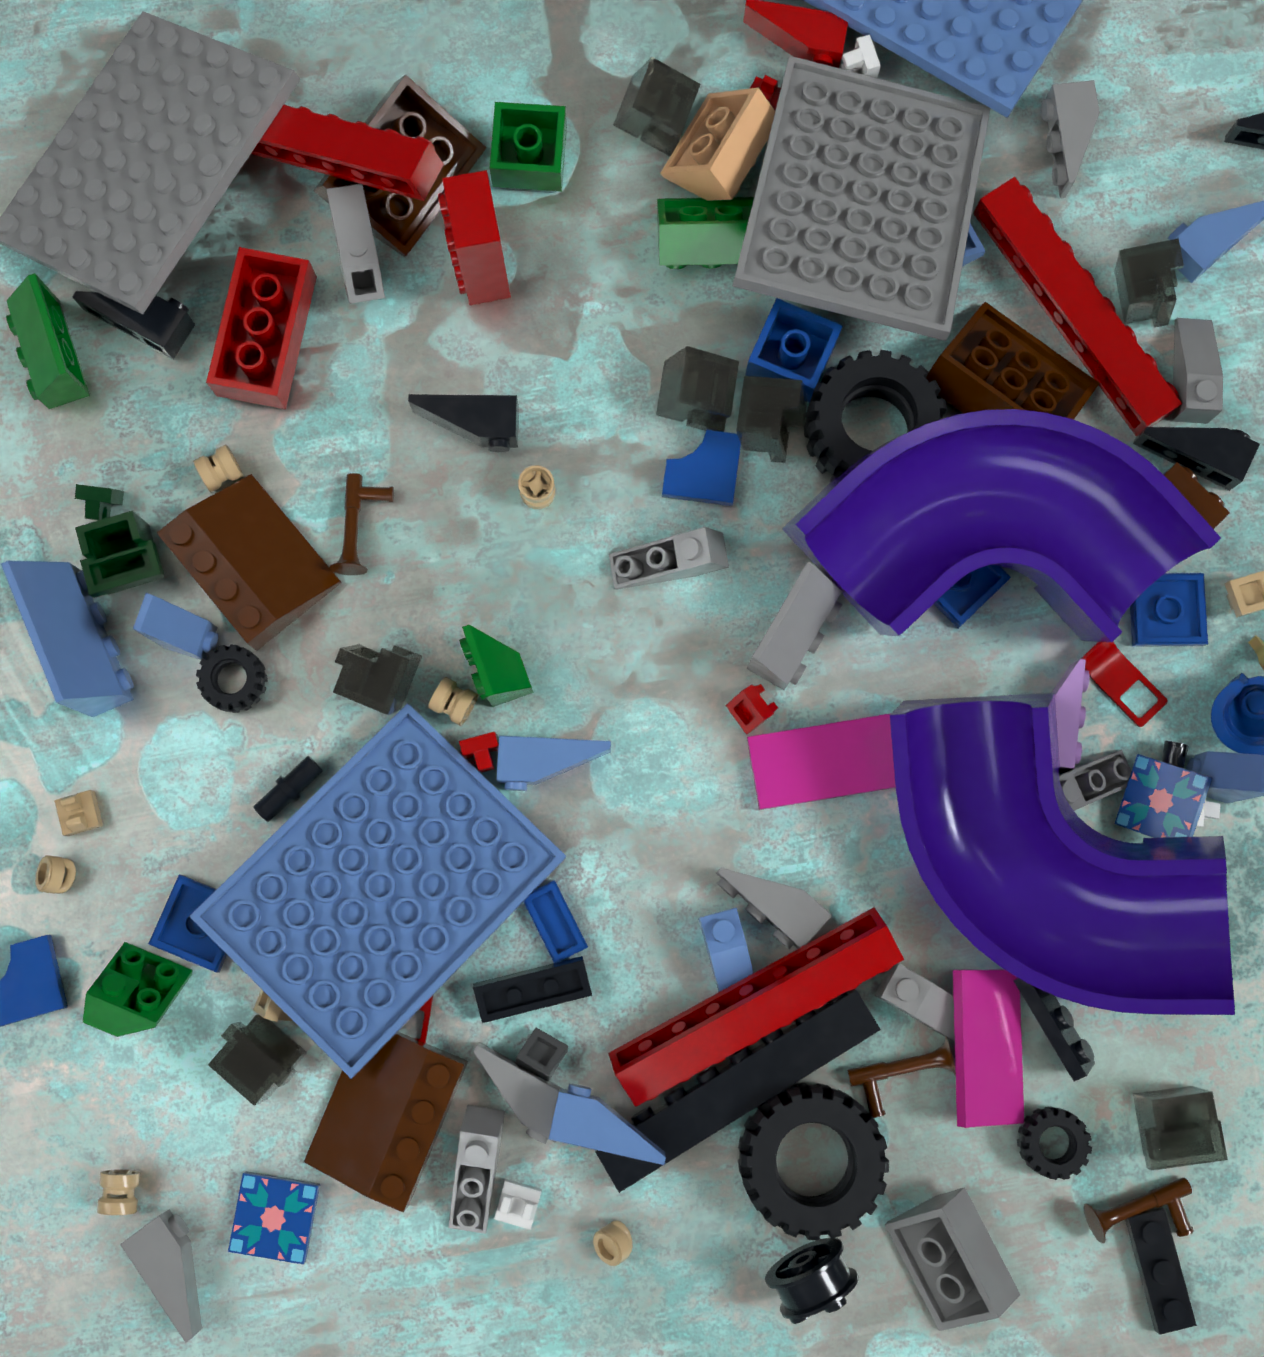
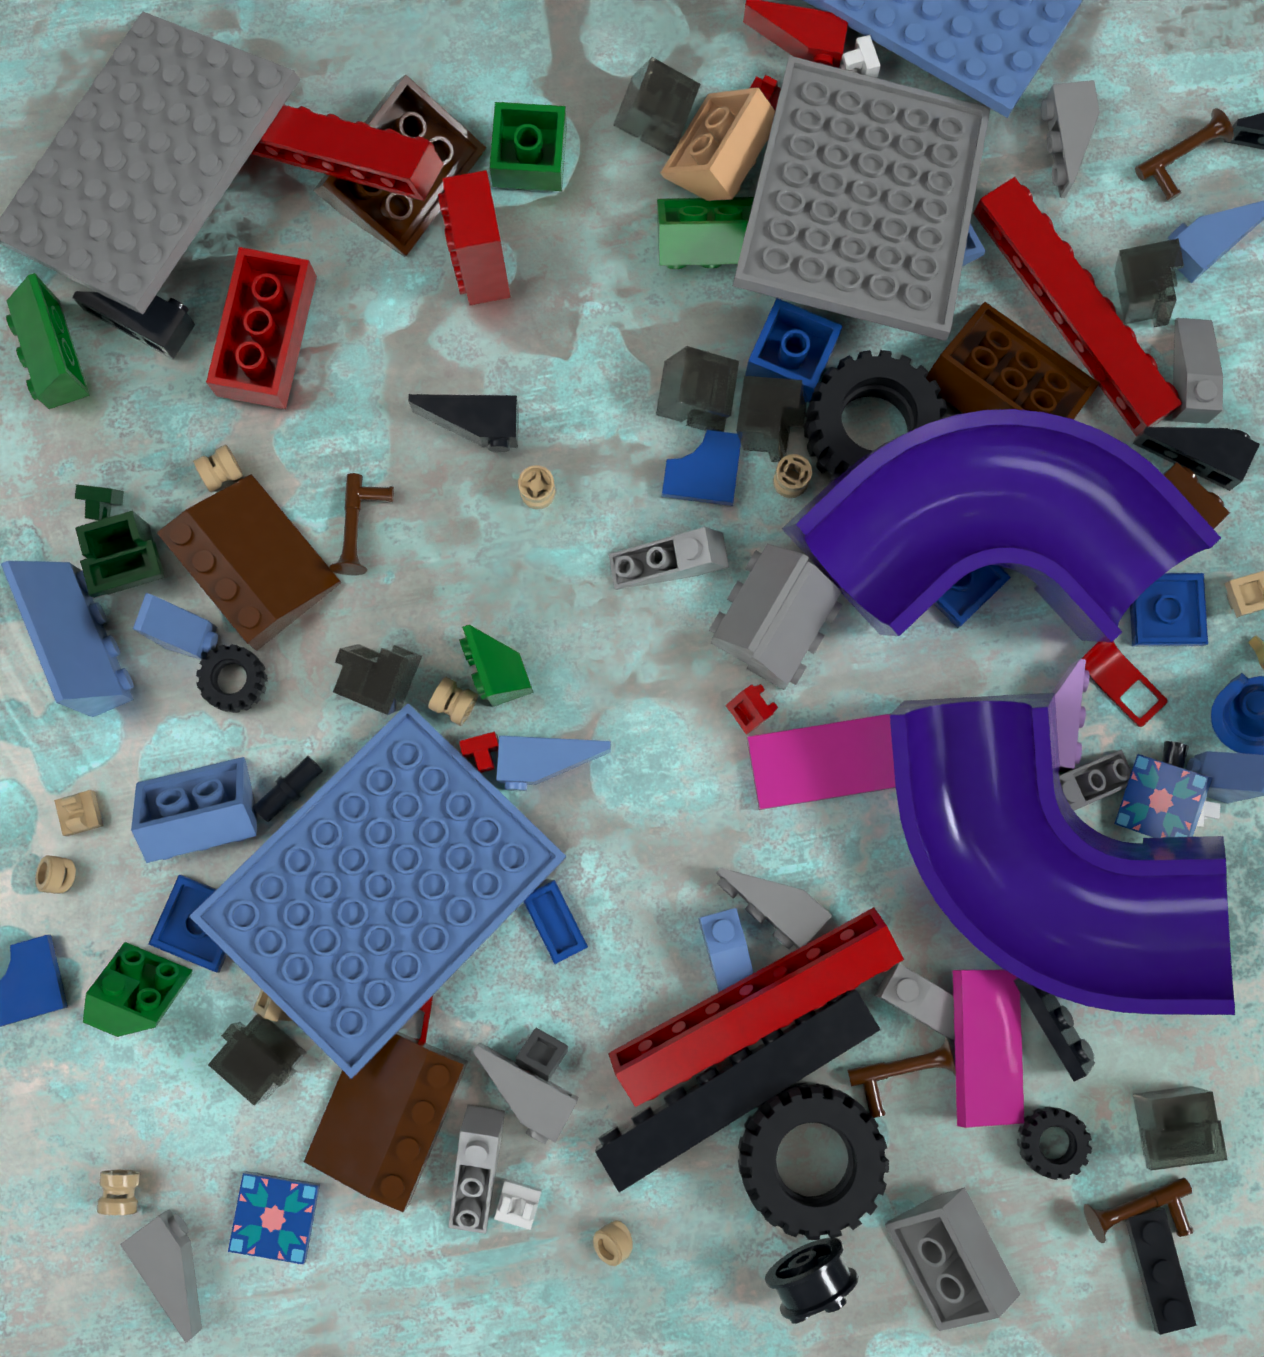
(194, 810): none -> medium blue slope
(355, 243): light grey slope -> none
(532, 989): black plate -> none
(593, 1124): medium blue slope -> none
(757, 601): none -> light grey slope
(792, 483): none -> tan wheel
(1217, 128): none -> reddish brown piece

